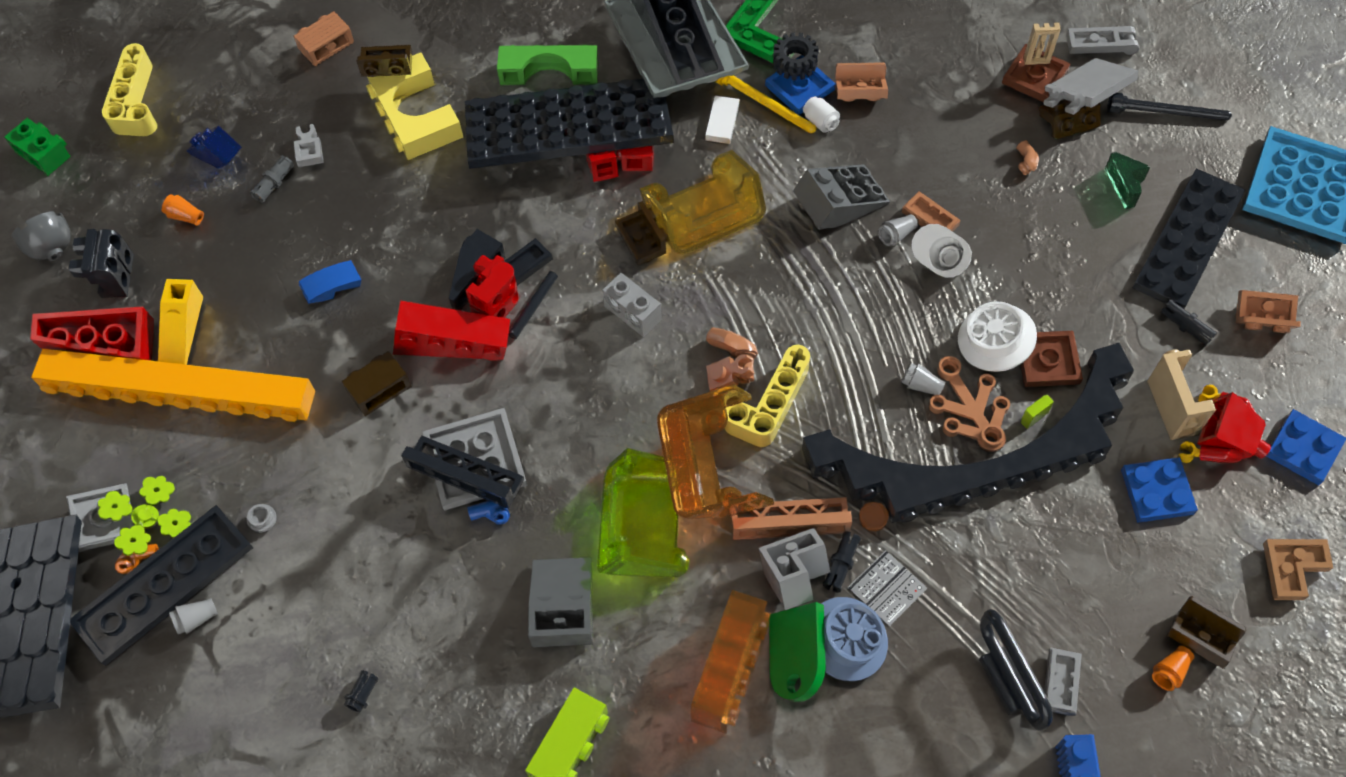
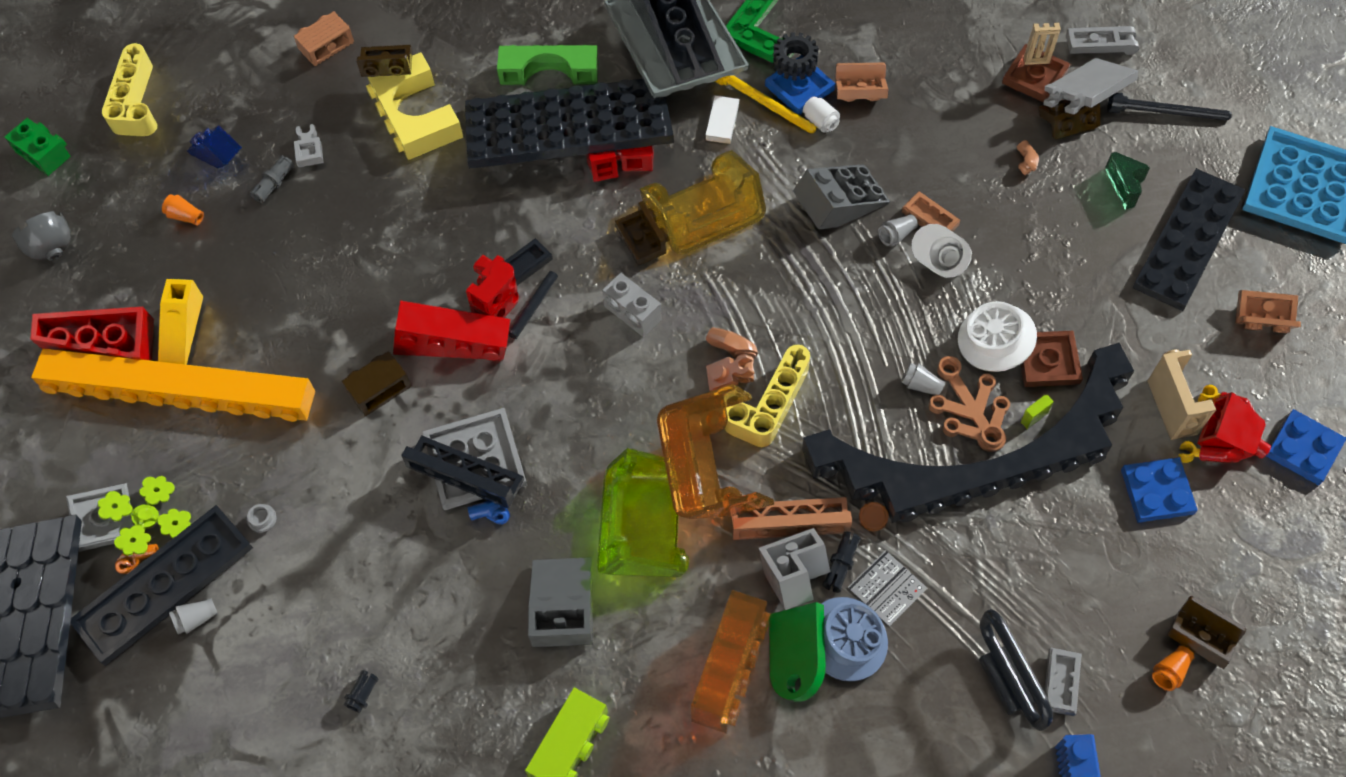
(104, 262): black hips -> none
(325, 282): blue slope -> none
(470, 251): black slope -> none
(1188, 322): black pin -> none
(1289, 560): medium nougat plate -> none

